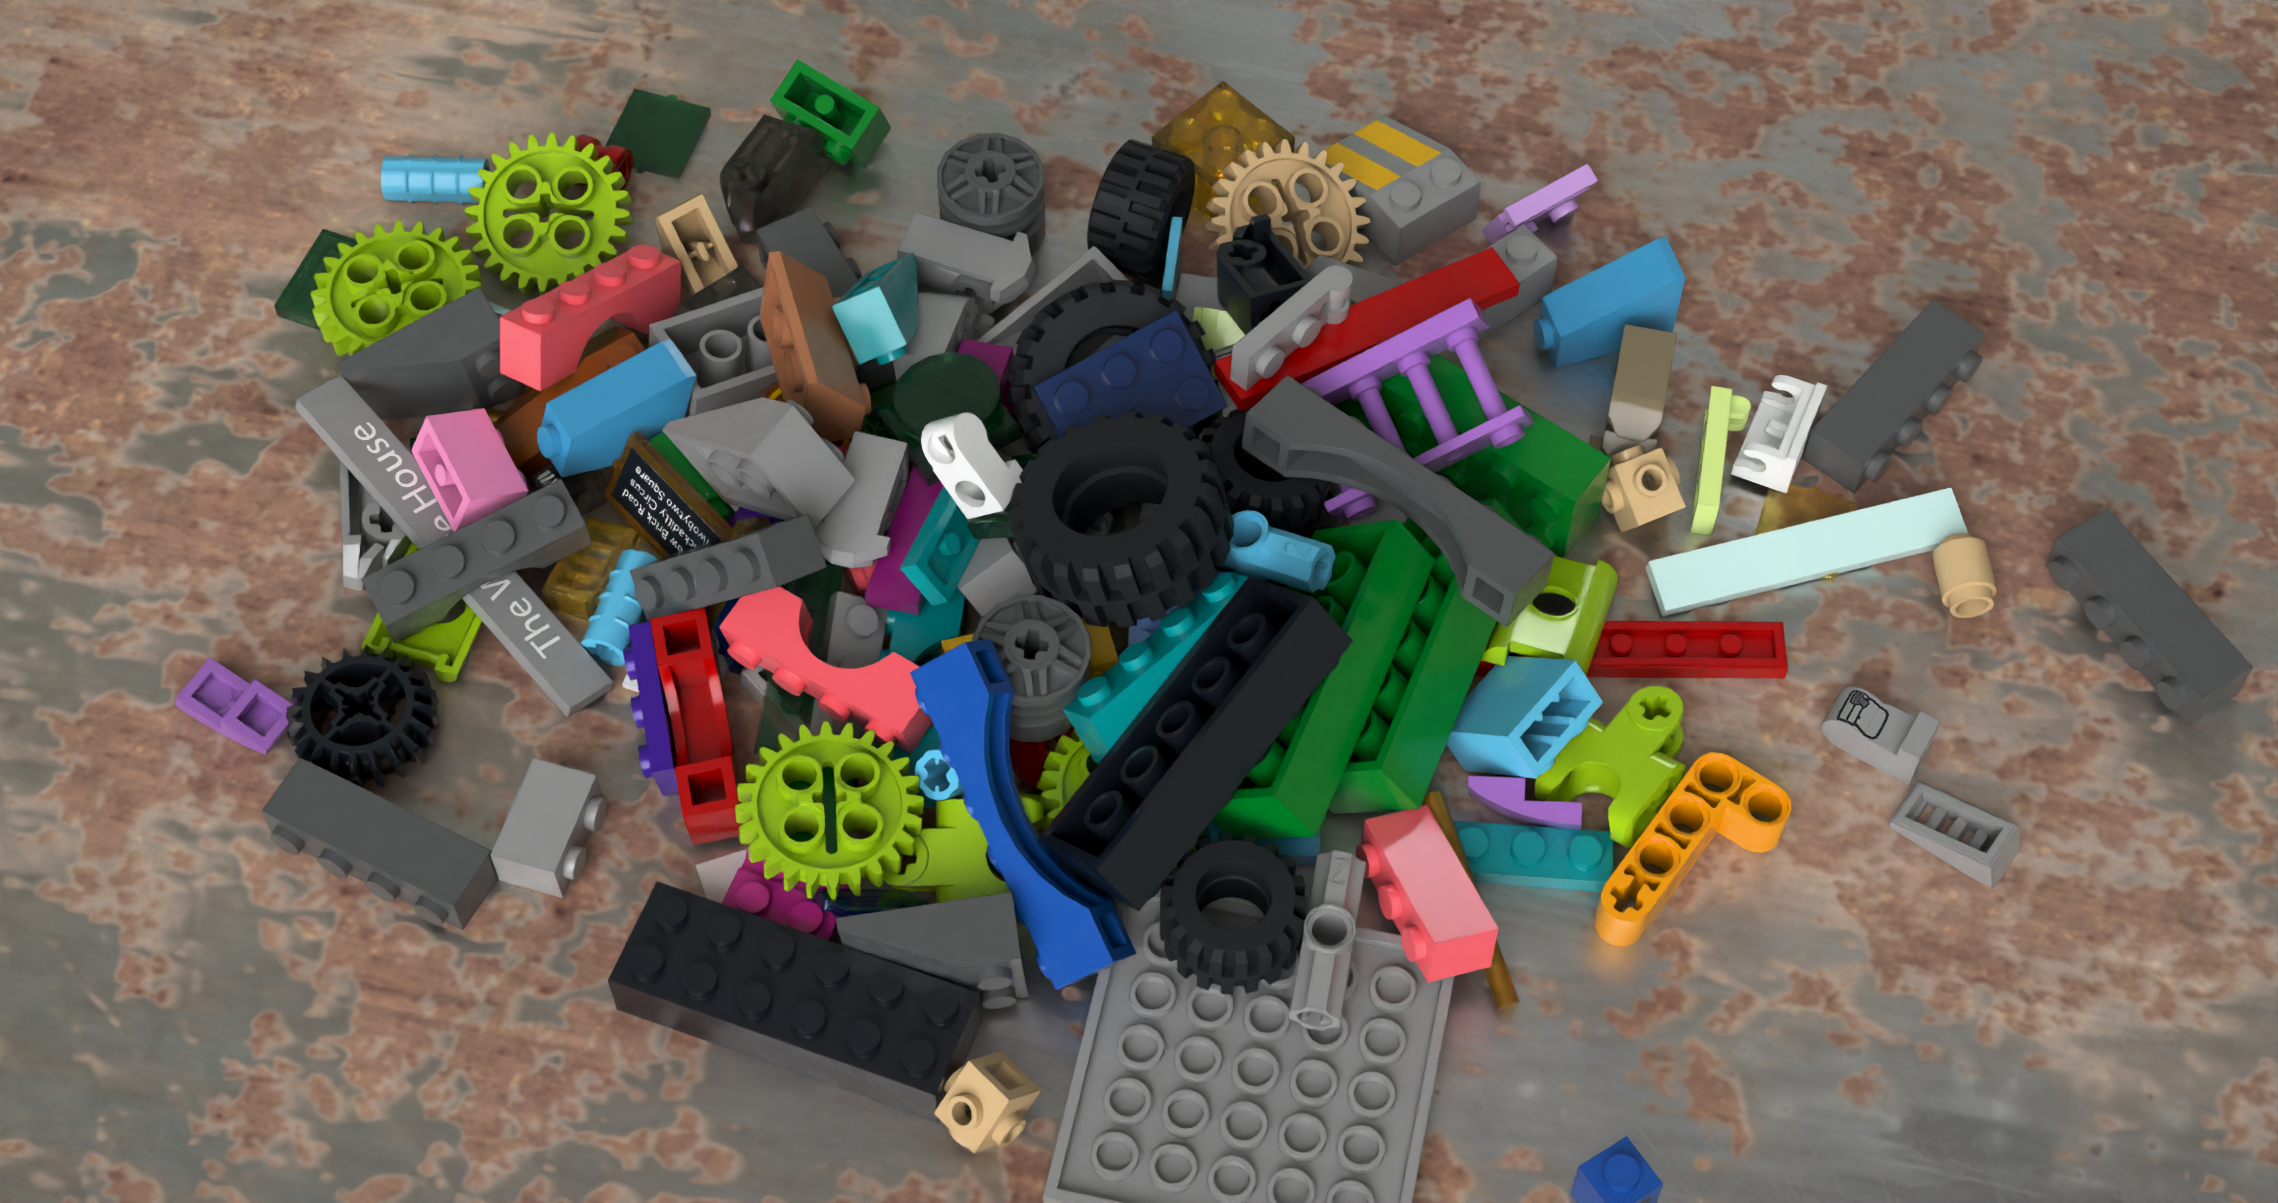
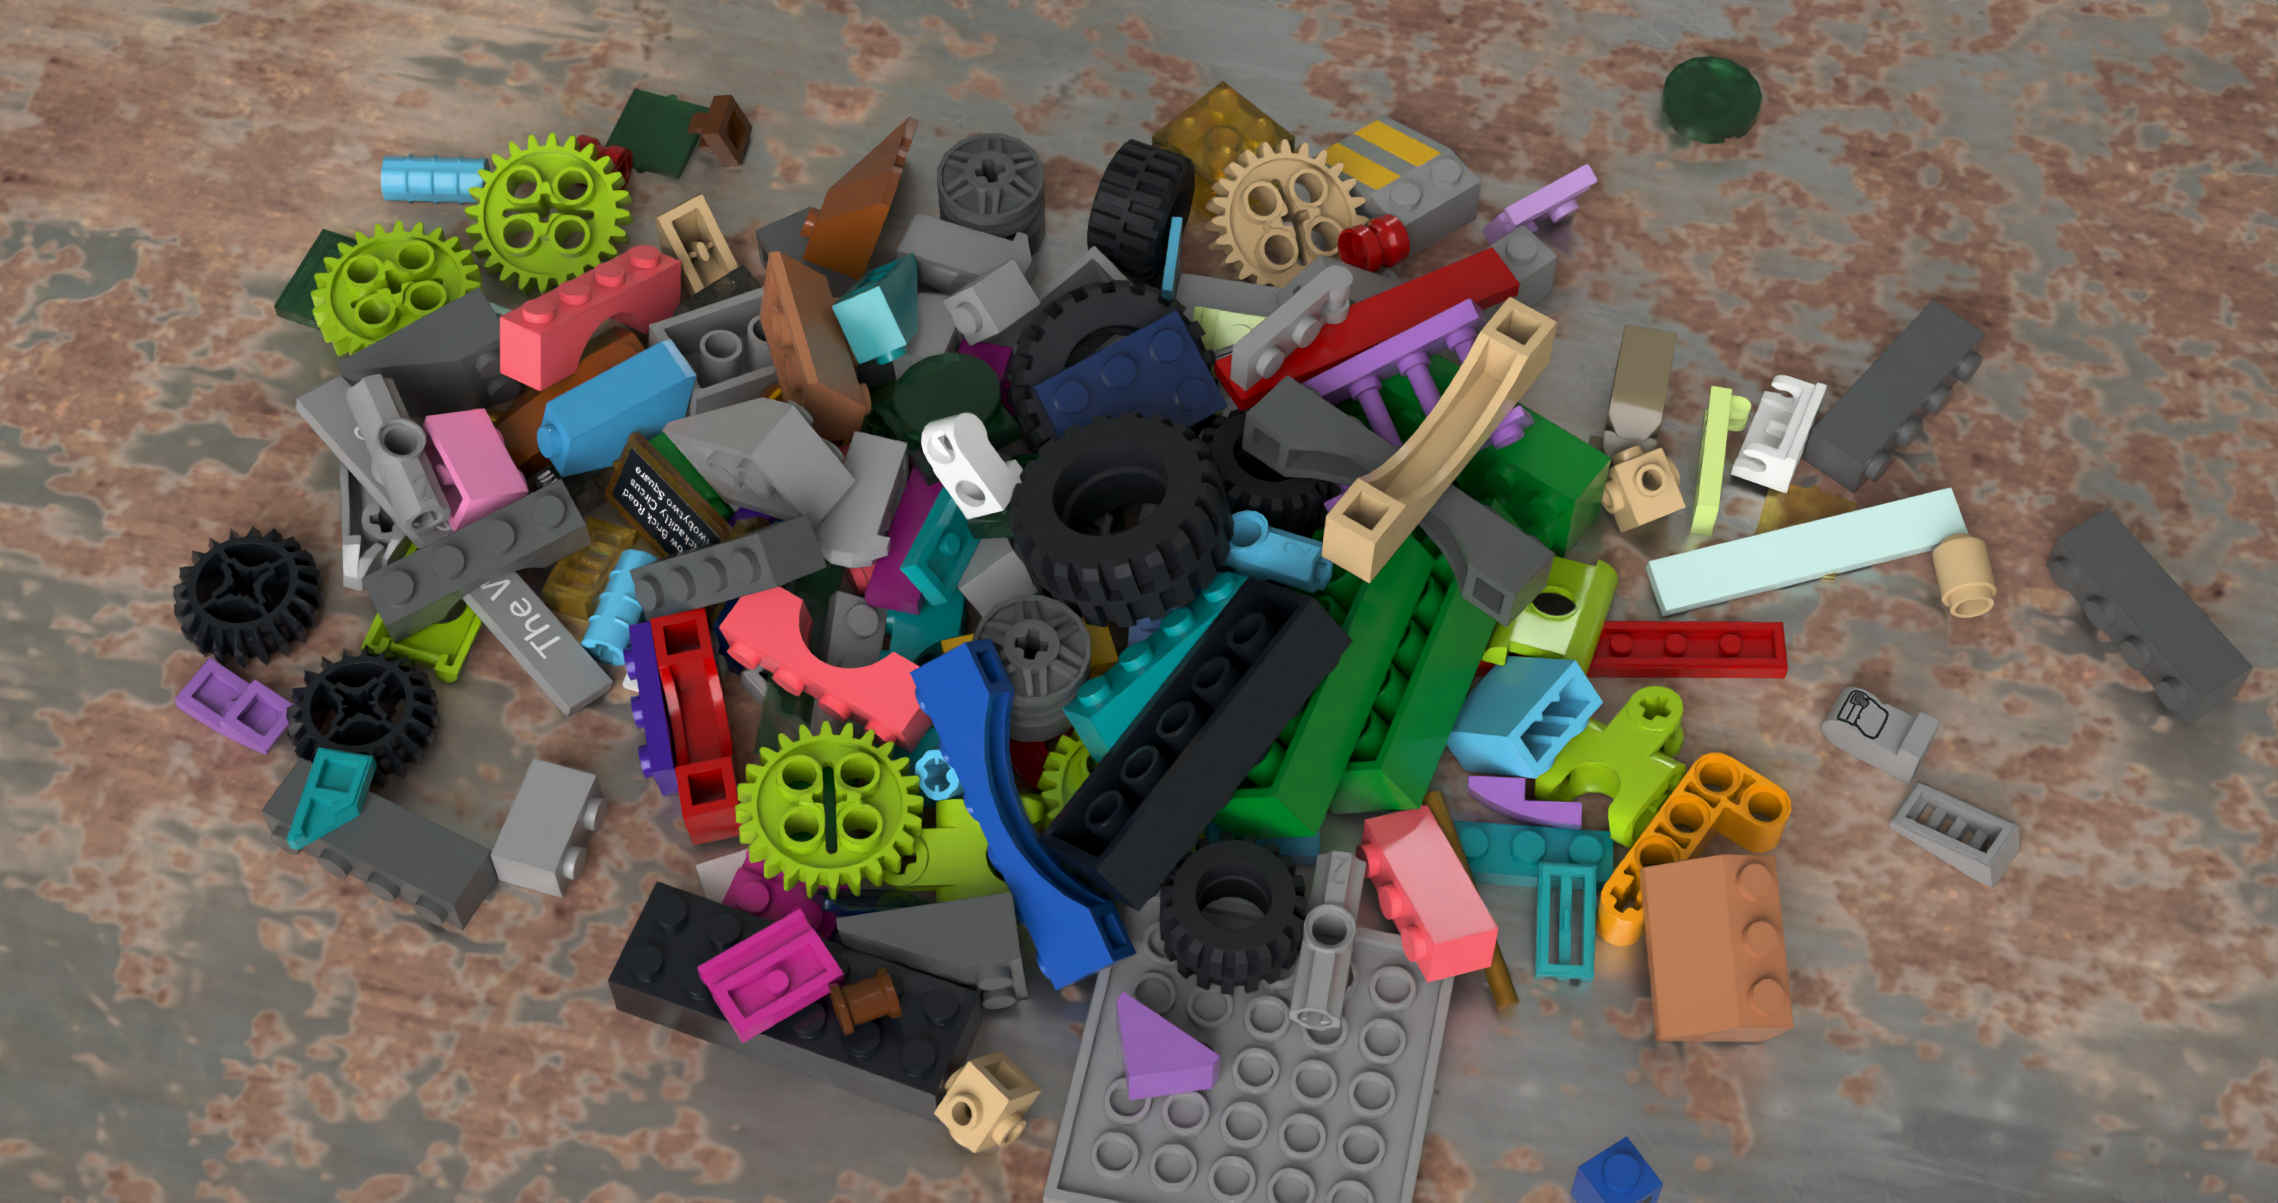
(234, 626): none -> black gear
(331, 795): none -> teal tile
(408, 476): none -> light grey piece
(723, 130): none -> reddish brown tile
(770, 975): none -> dark pink plate
(771, 174): clear smoke piece -> none
(845, 121): green brick -> none
(857, 206): none -> dark orange wedge
(864, 1000): none -> reddish brown bush
(991, 302): none -> light grey brick
(1159, 1055): none -> medium lavender slope
(1256, 273): black piece -> none
(1376, 245): none -> red wheel
(1394, 498): none -> tan arch
(1563, 969): none -> teal tile
(1591, 312): dark azure slope -> none
(1711, 99): none -> clear green tile
(1716, 949): none -> nougat slope

